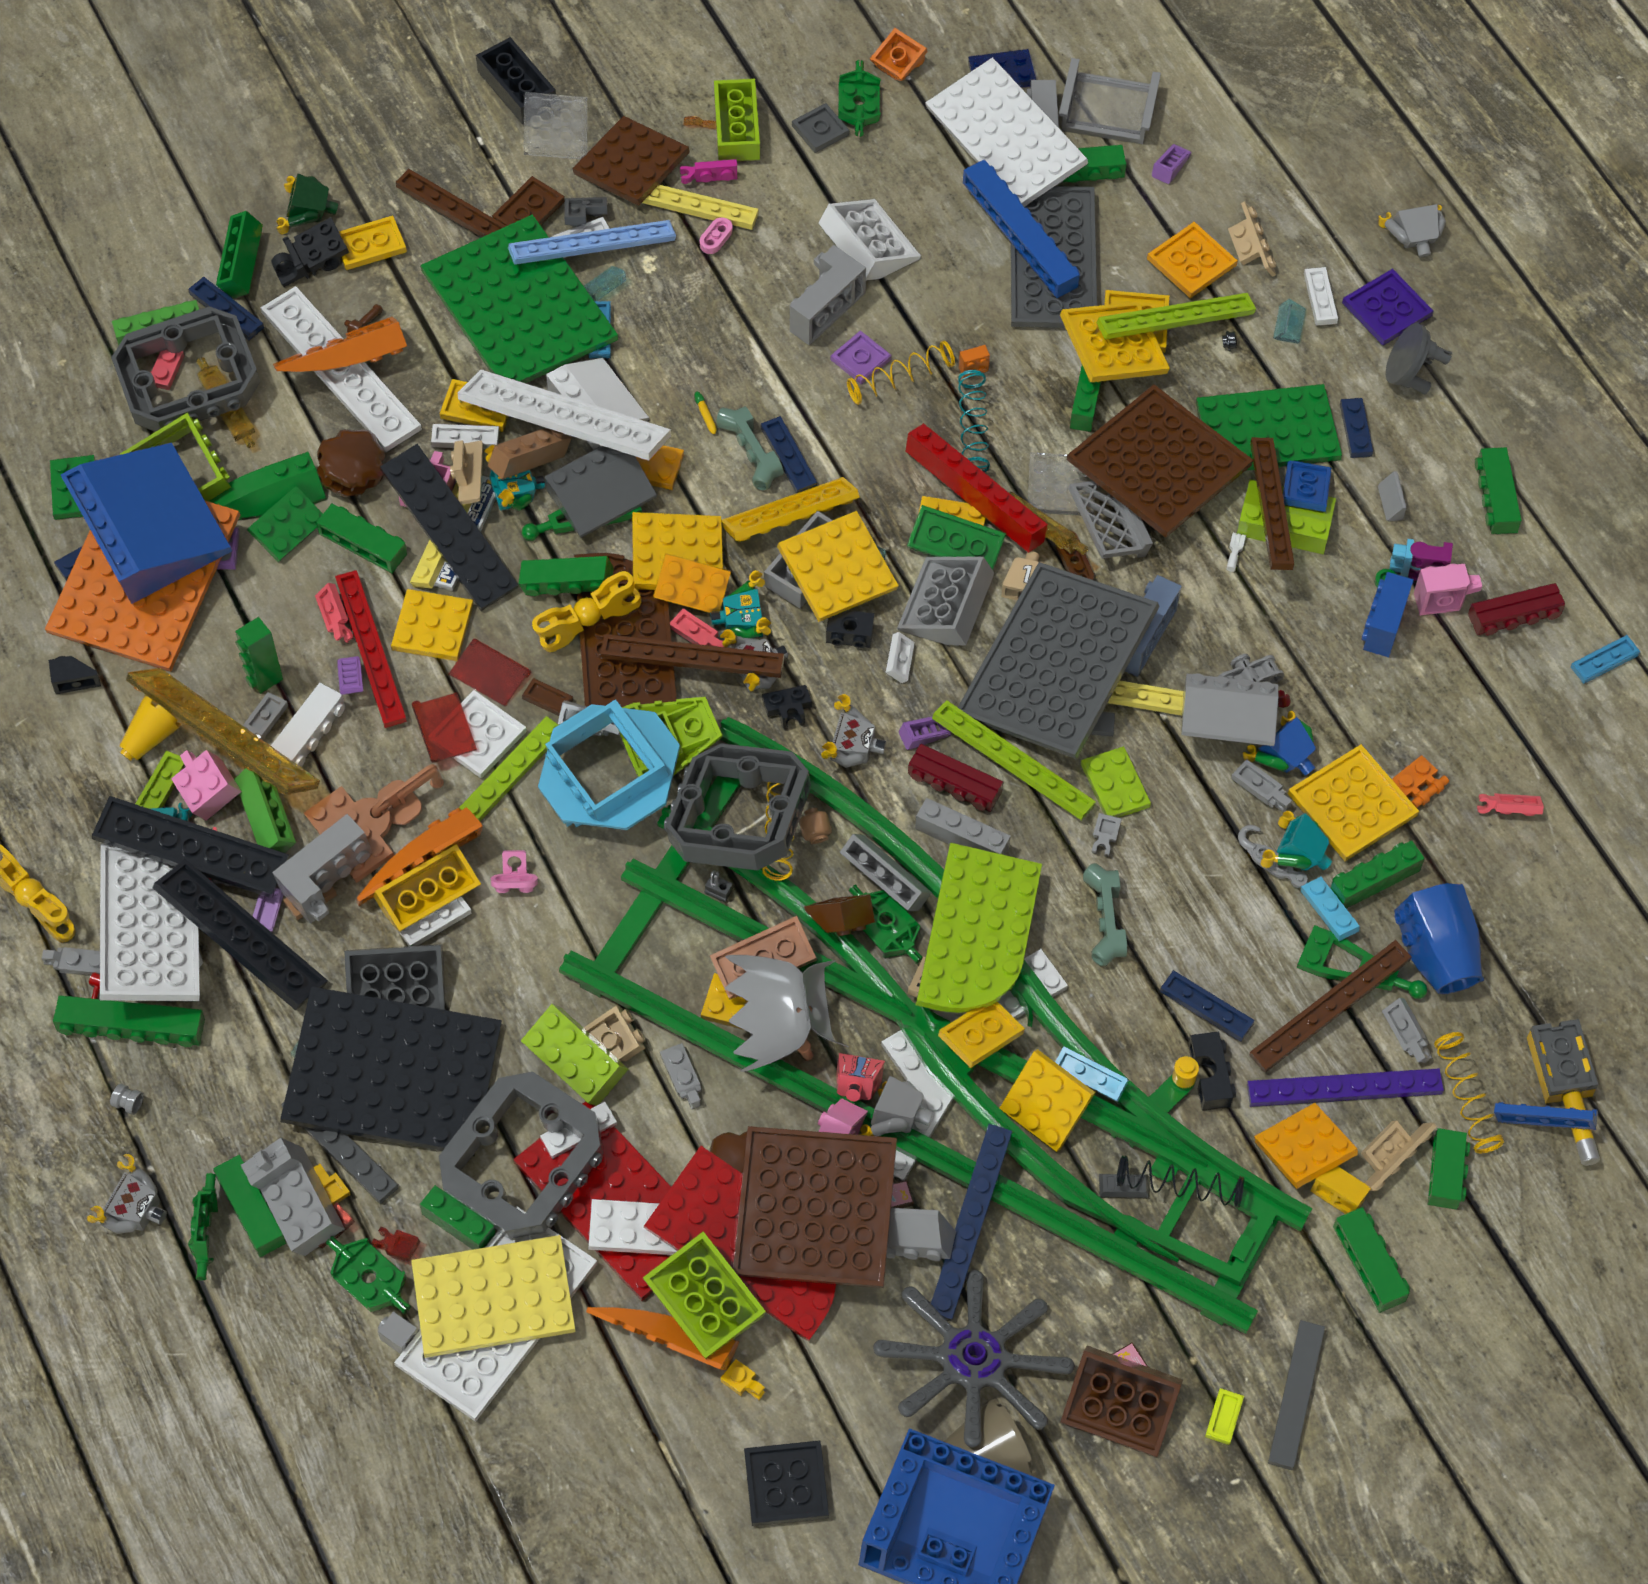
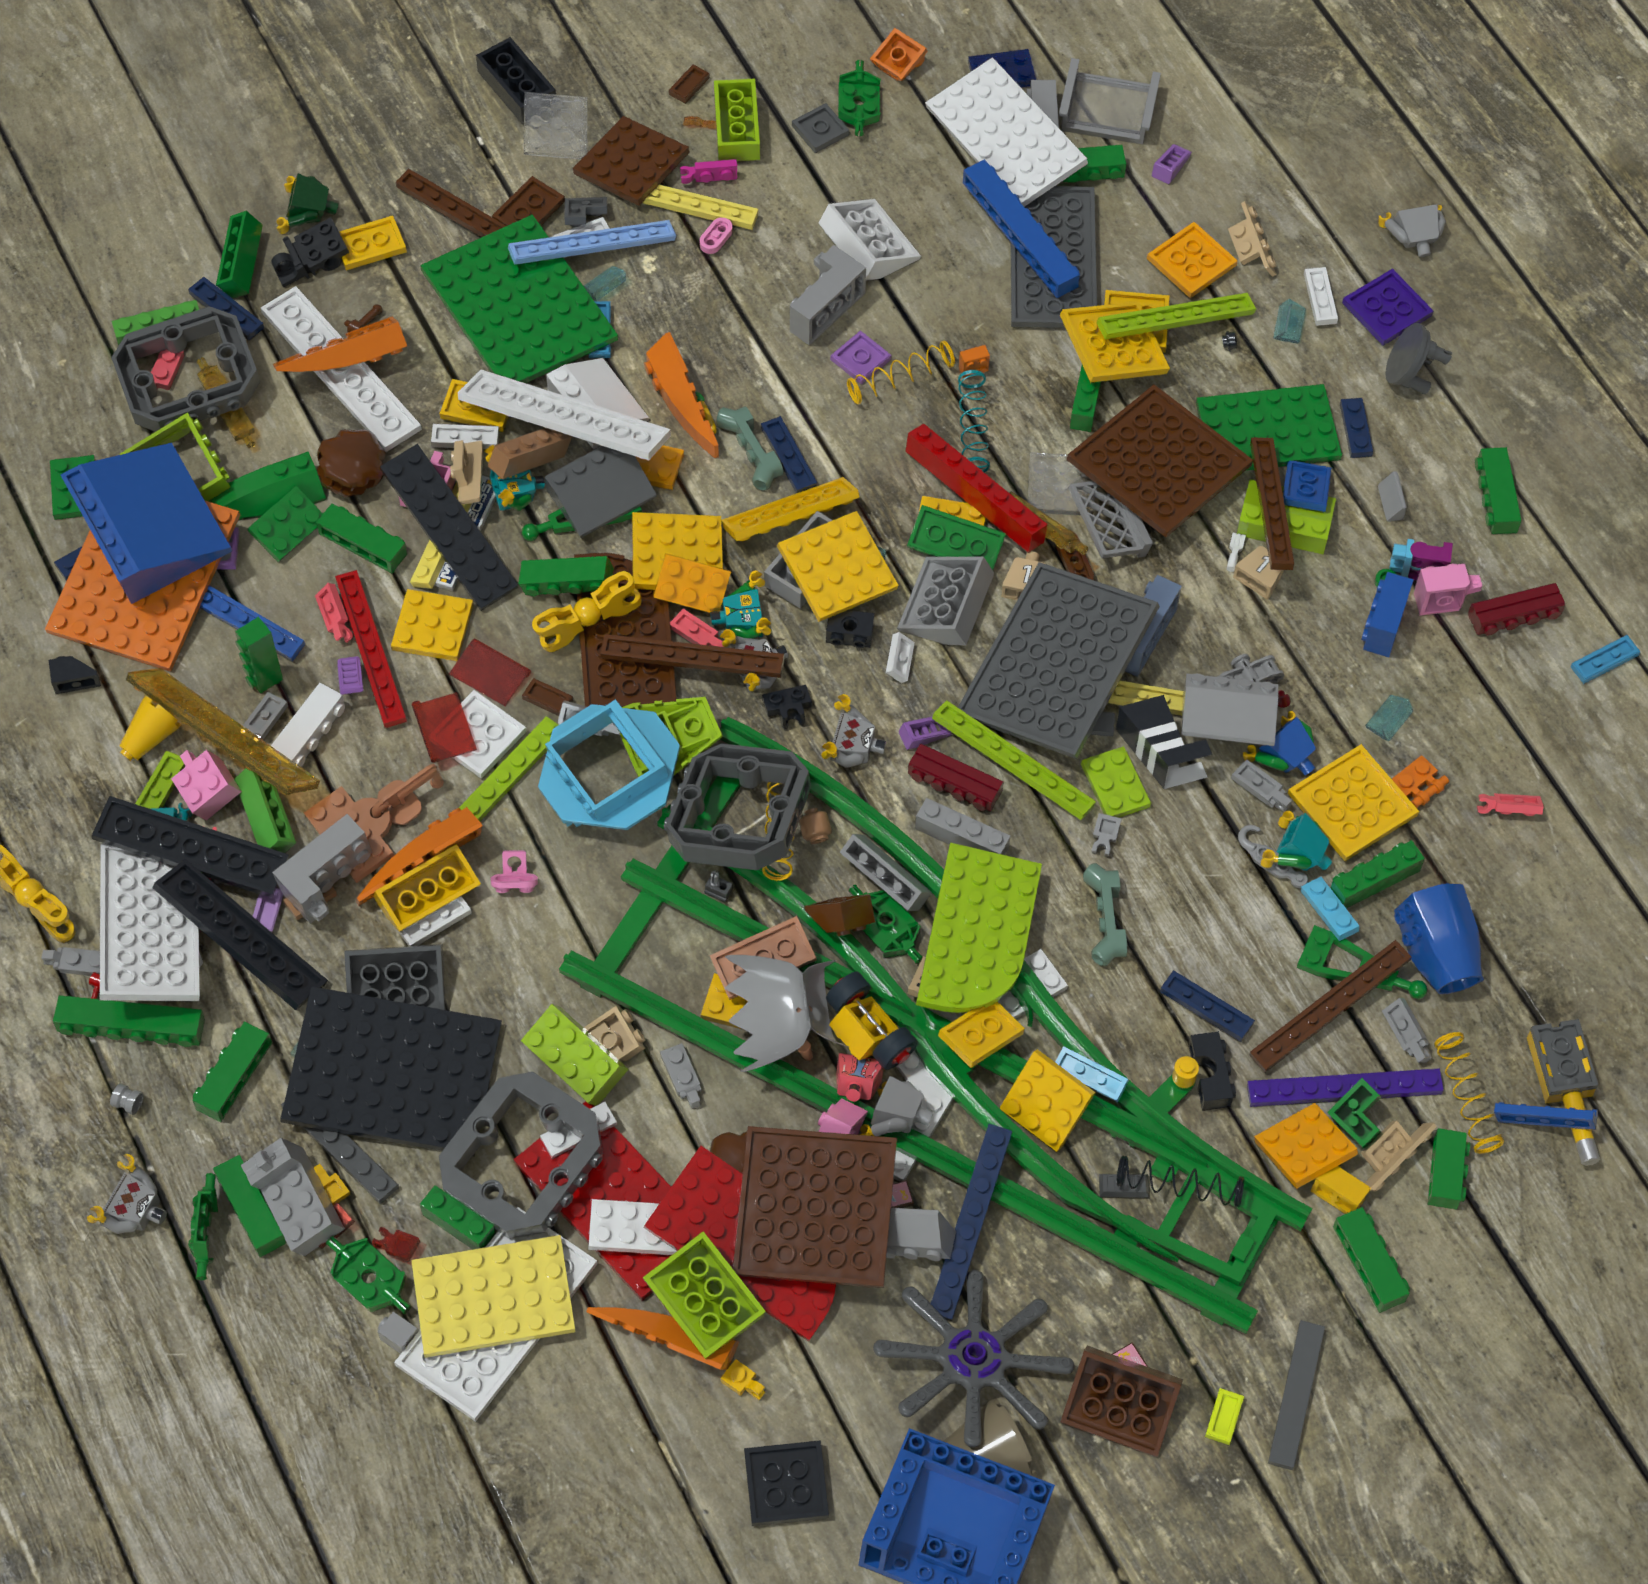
(232, 1071): none -> green brick
(239, 615): none -> blue plate
(672, 382): none -> orange wedge
(689, 84): none -> reddish brown tile
(866, 1025): none -> brick
(1156, 741): none -> black sticker
(1256, 573): none -> tan torso
(1351, 1111): none -> green brick
(1390, 717): none -> clear light blue slope

